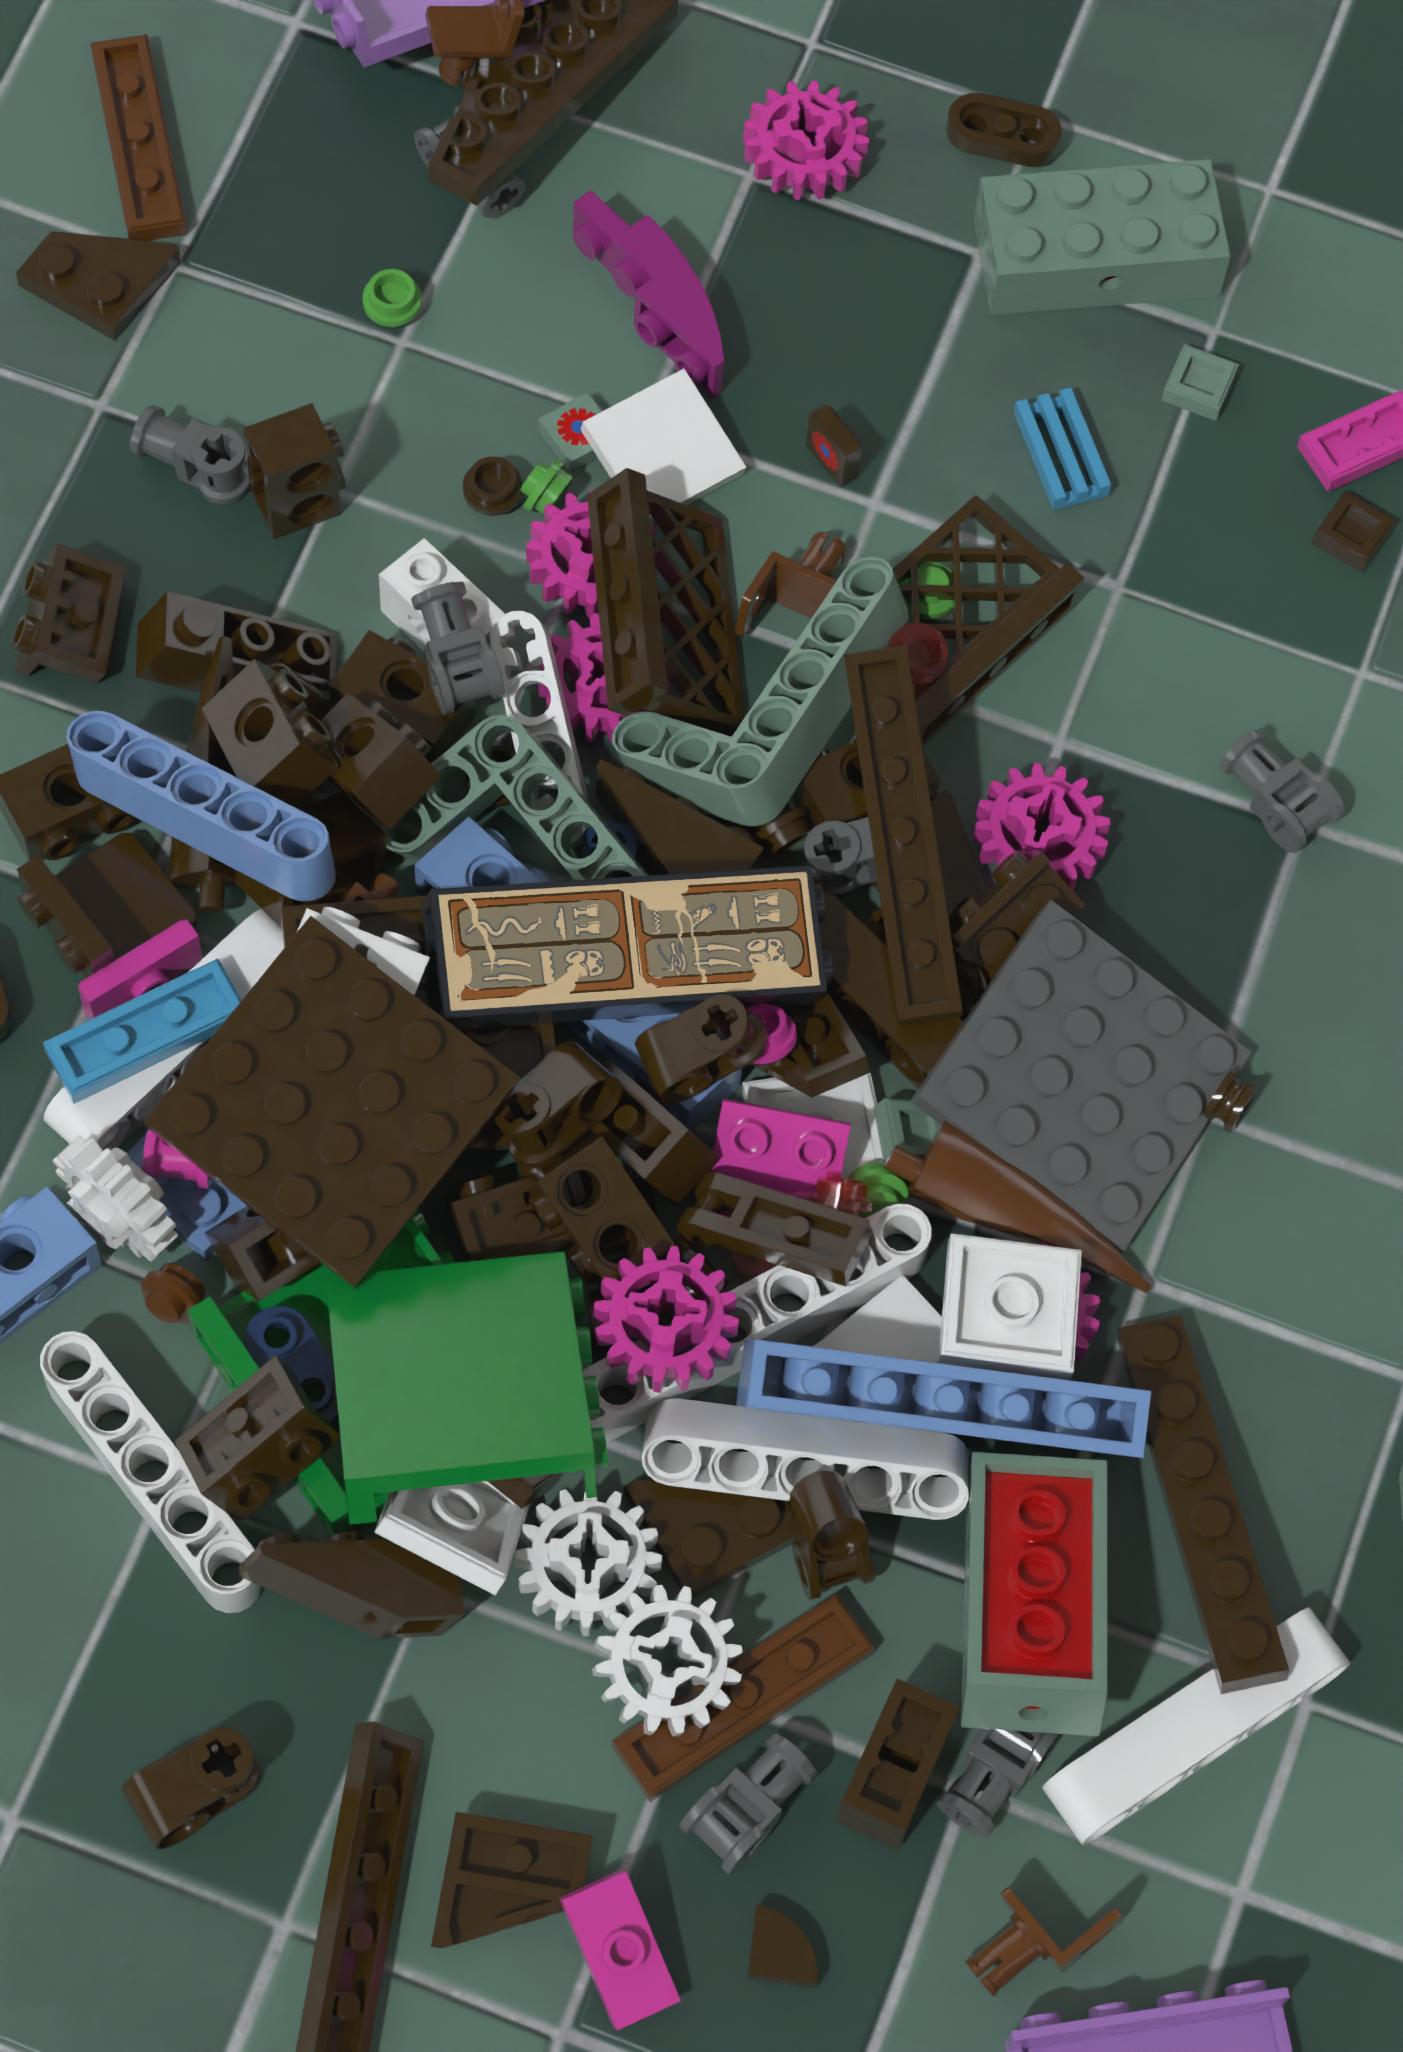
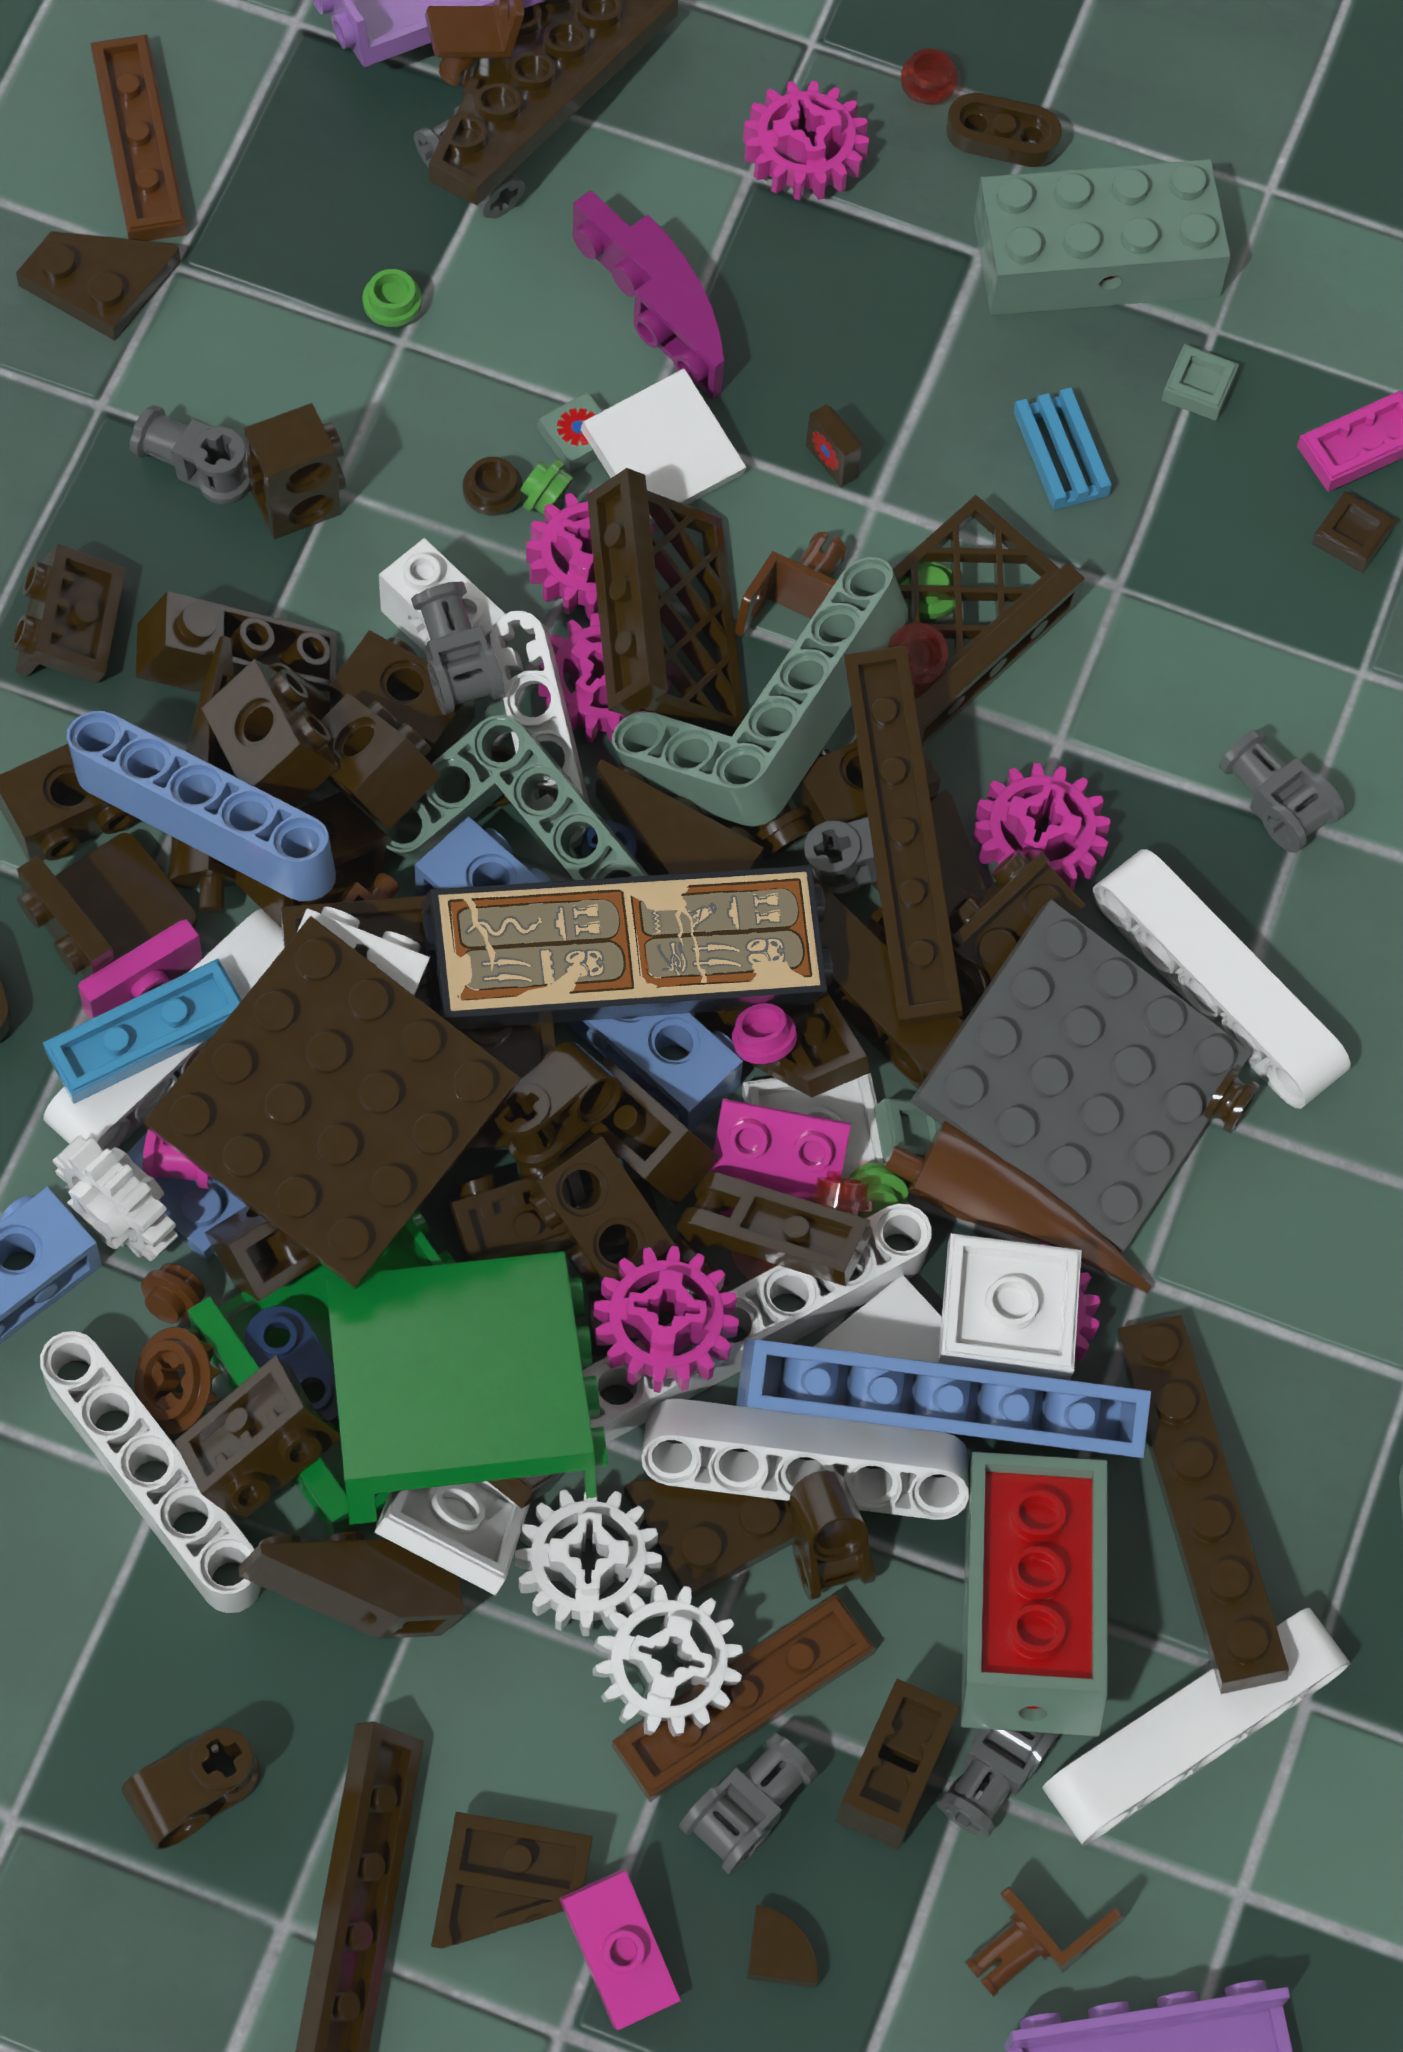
(158, 1377): none -> reddish brown gear
(696, 1049): dark brown piece -> none
(929, 77): none -> clear red plate
(1221, 977): none -> white beam

